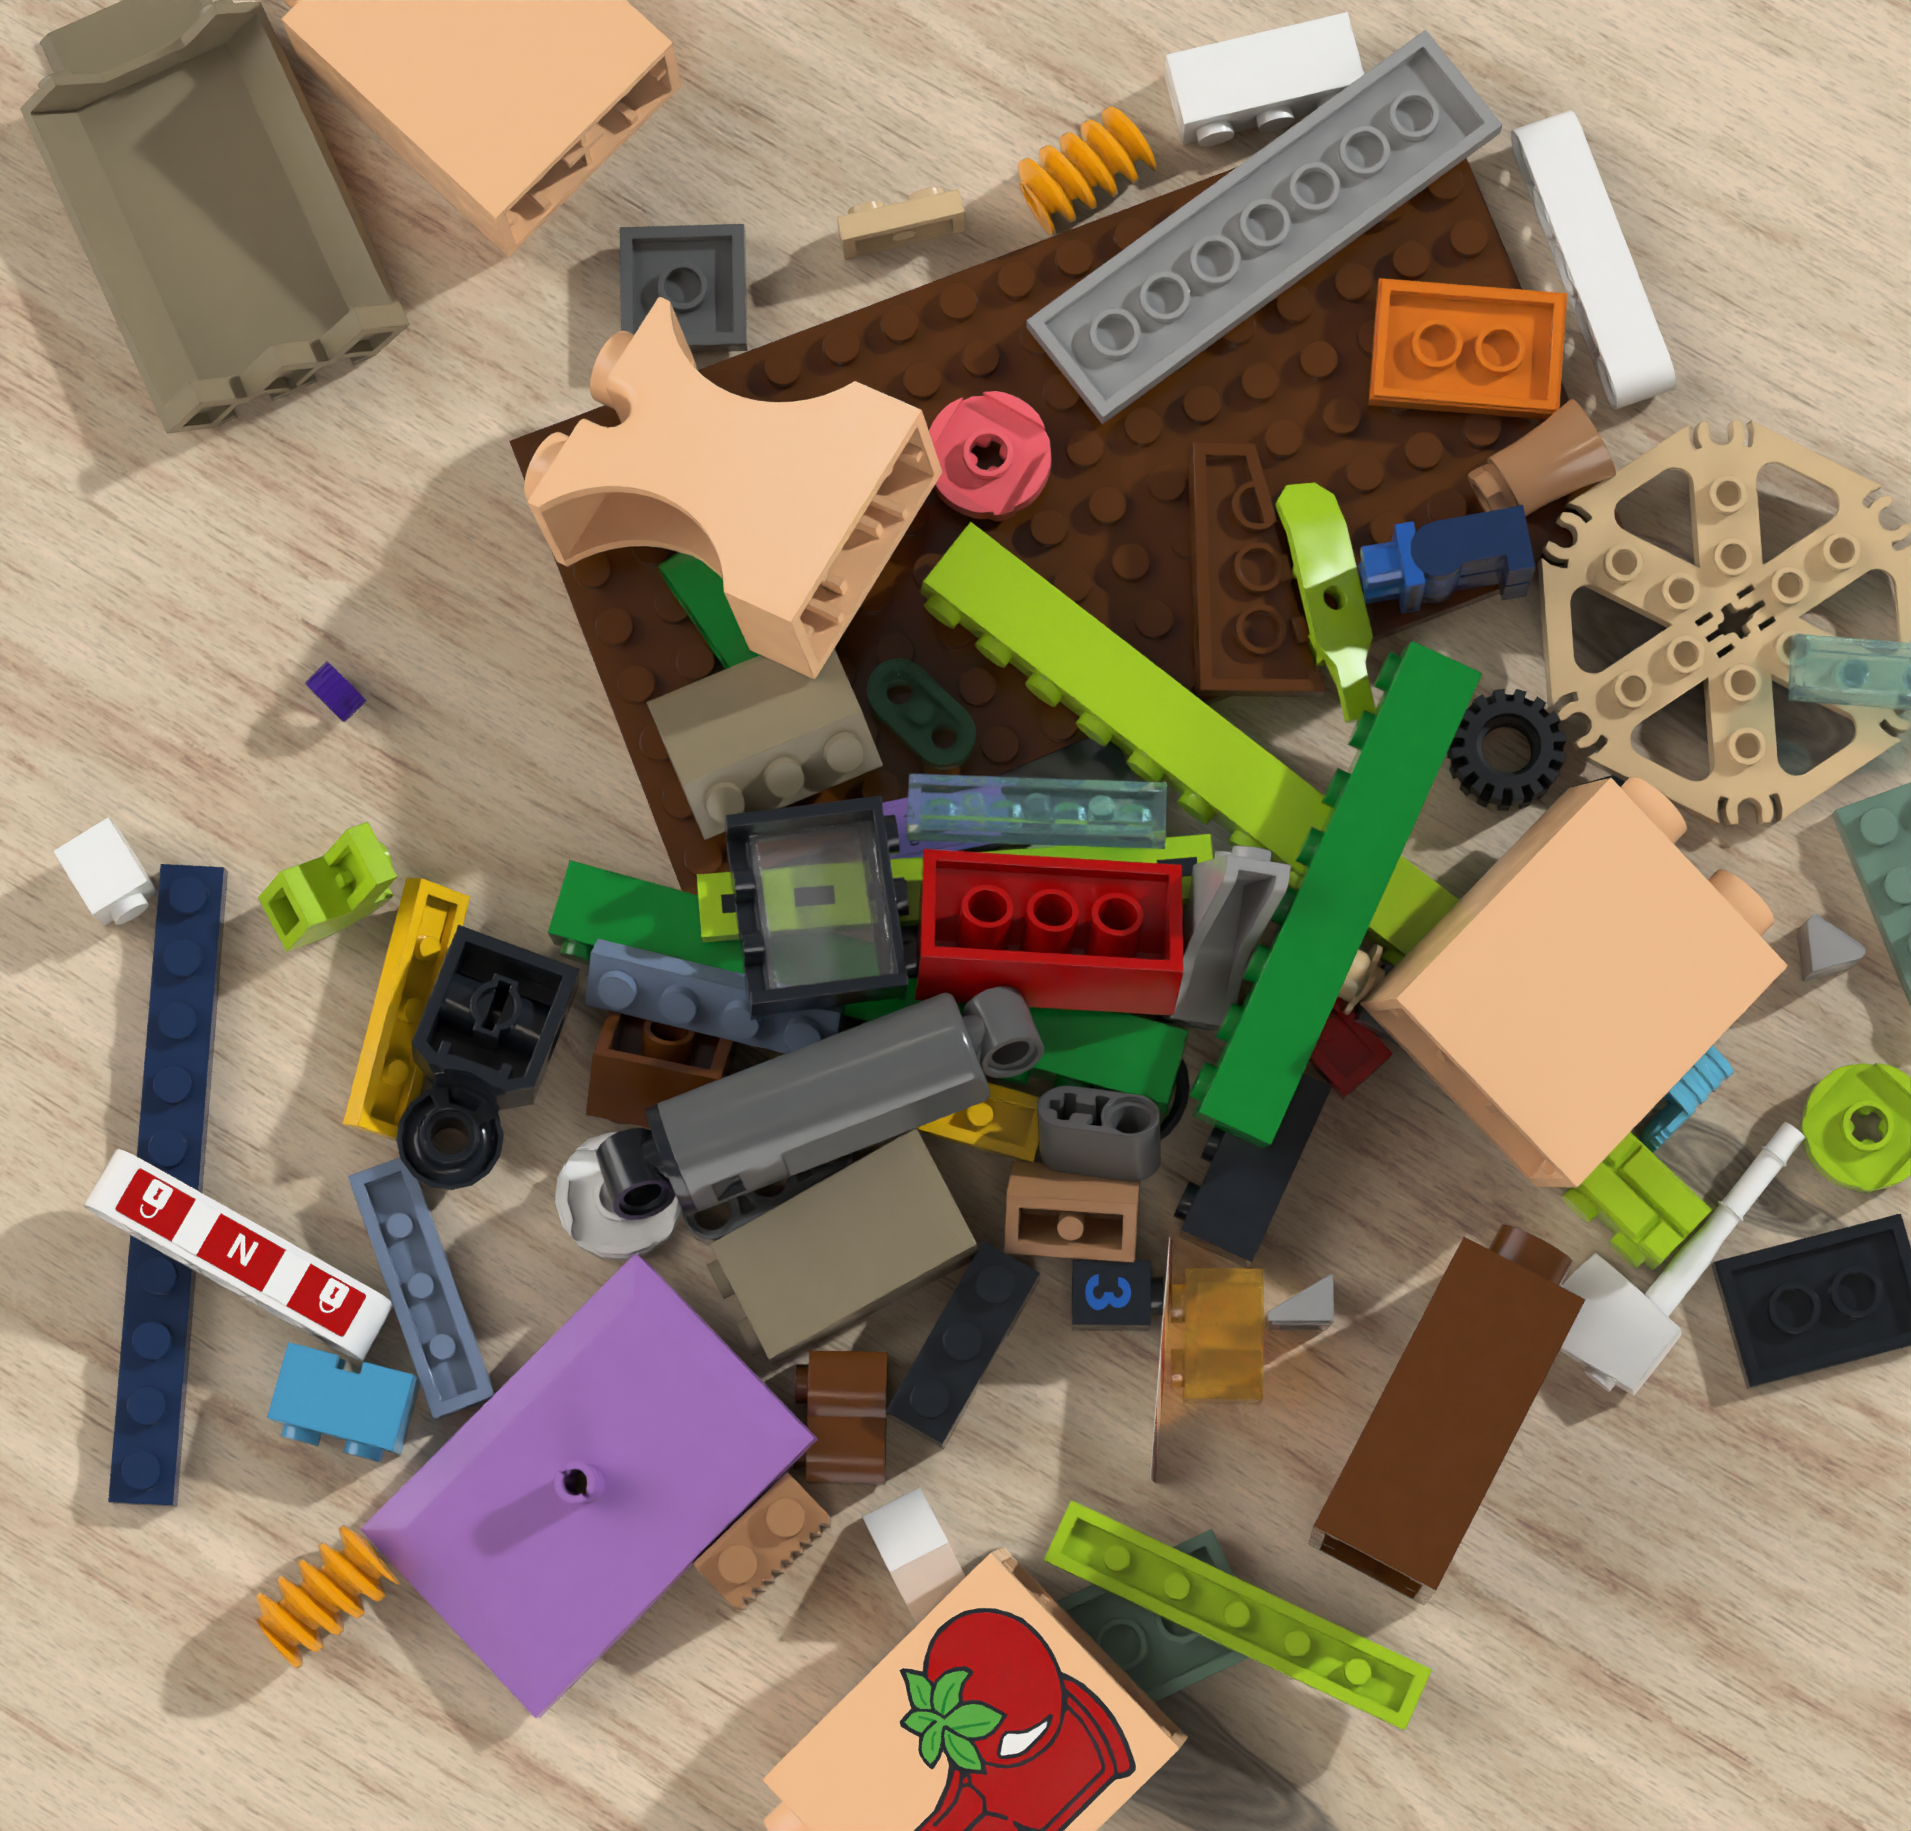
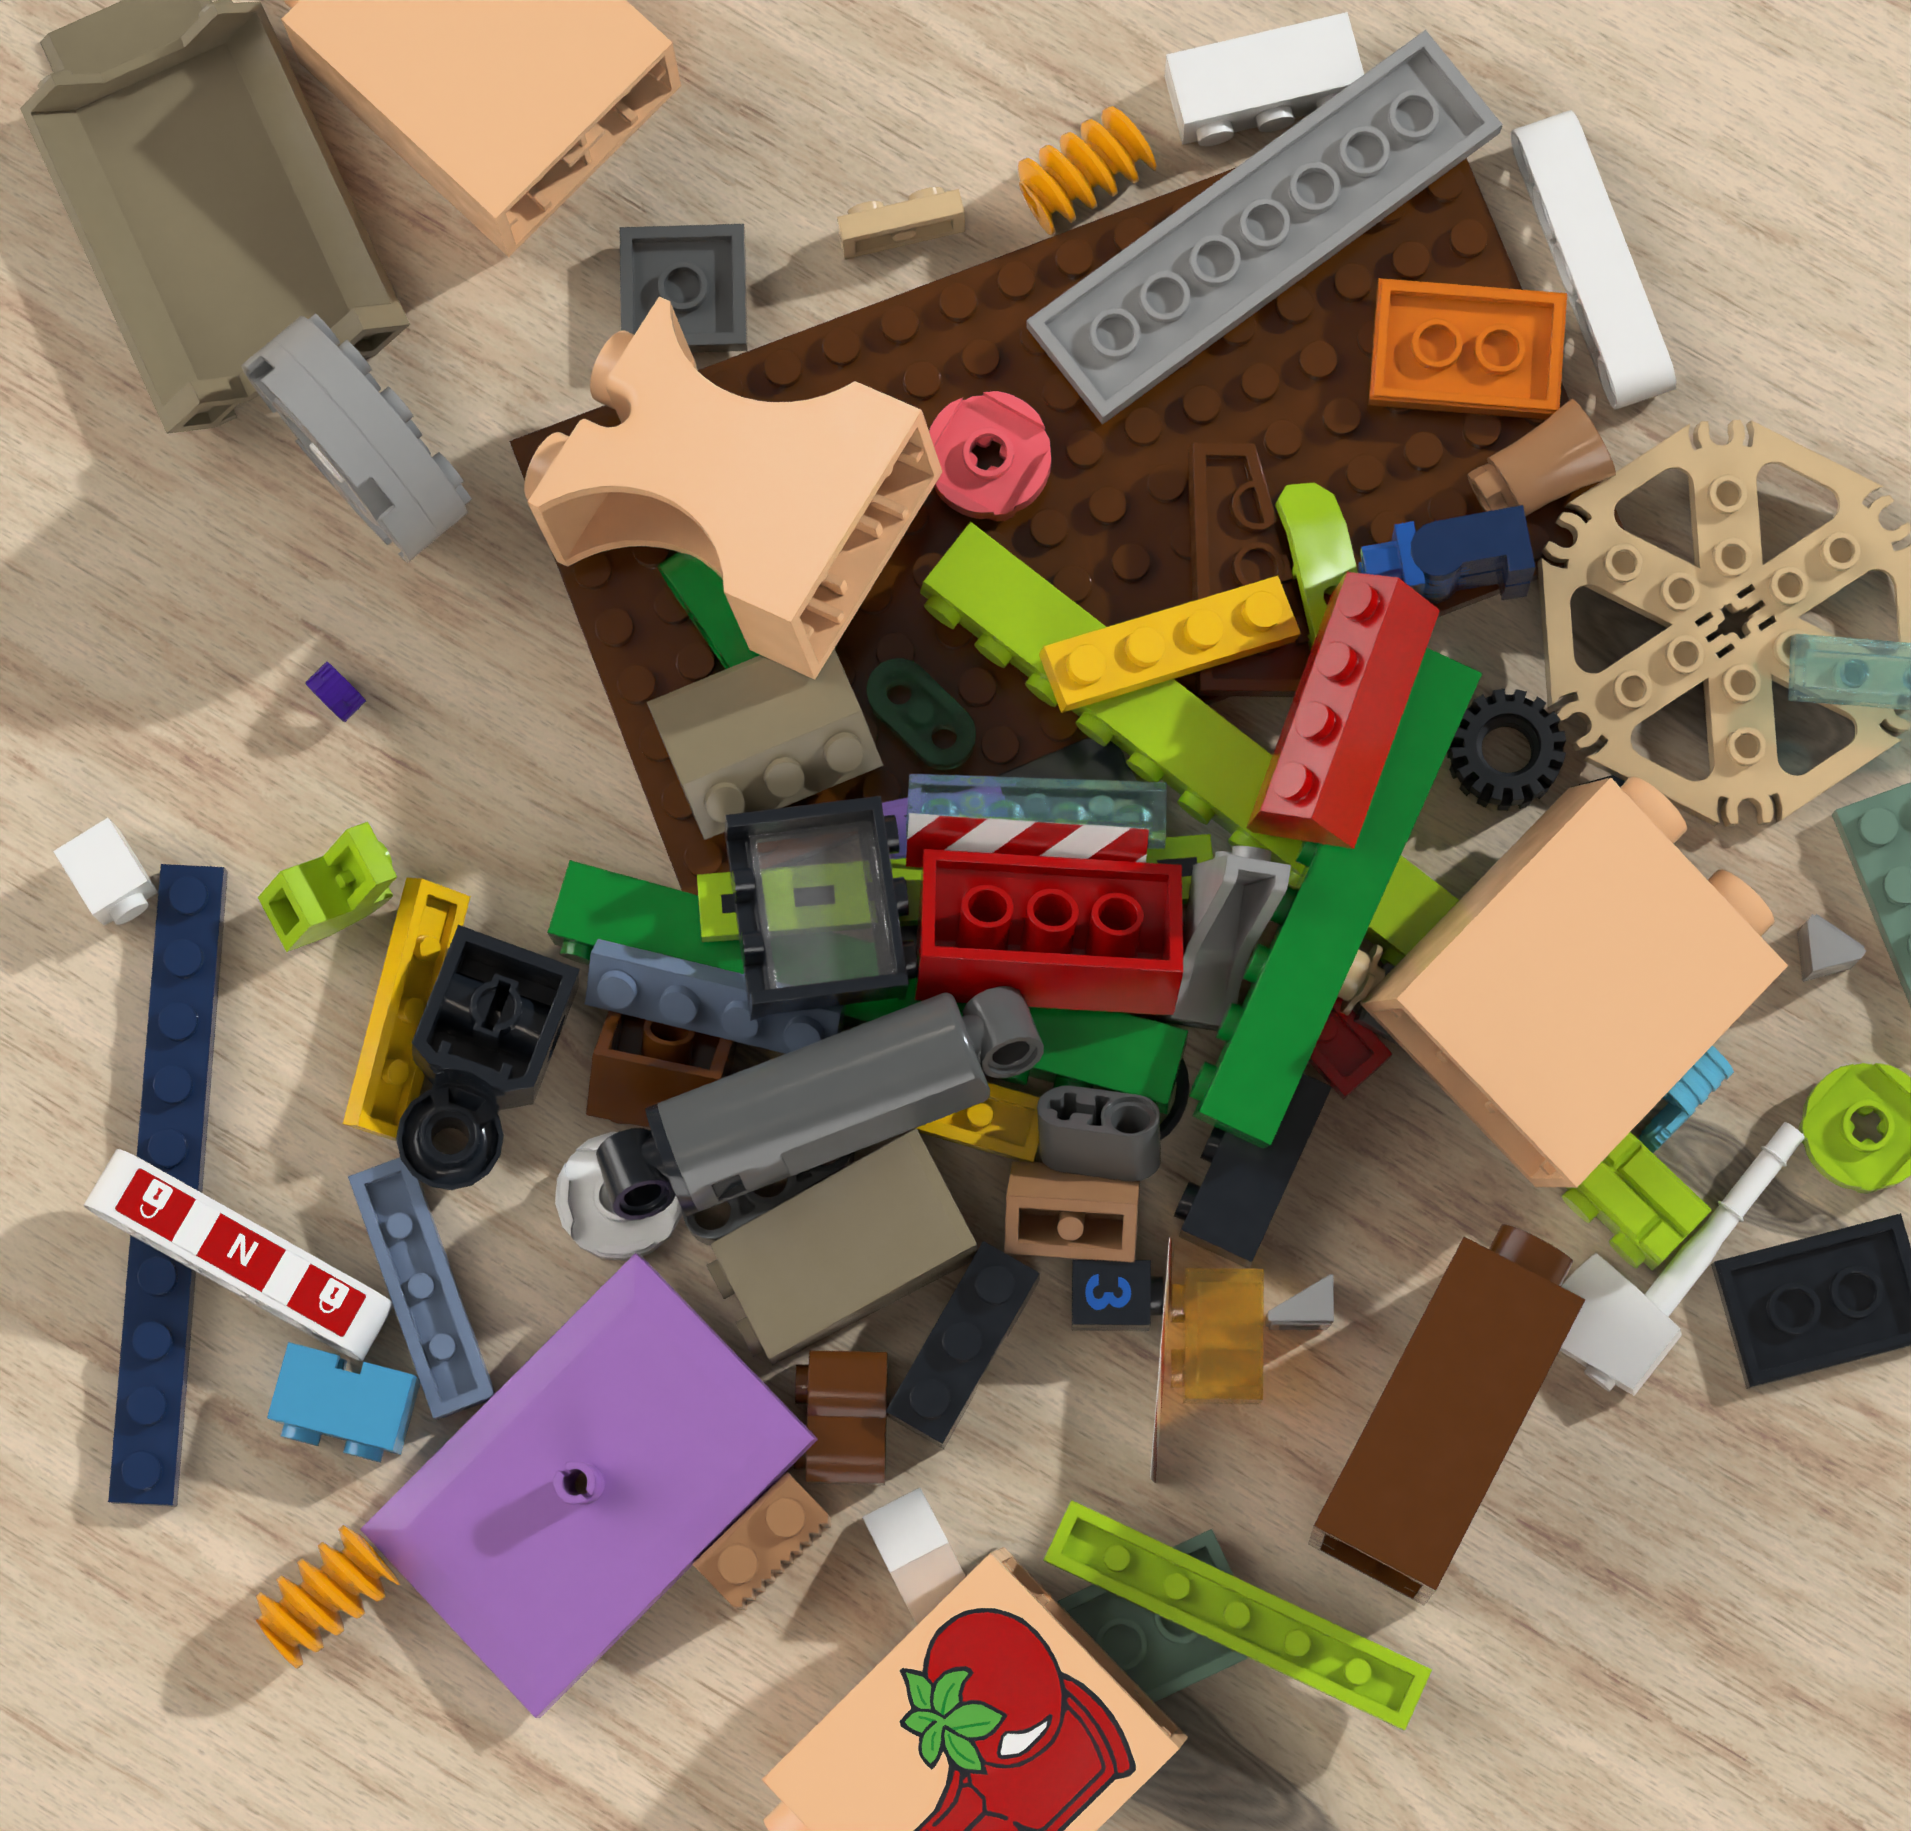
(358, 435): none -> light grey piece
(1023, 838): none -> sticker
(1169, 644): none -> yellow plate
(1345, 712): none -> red slope

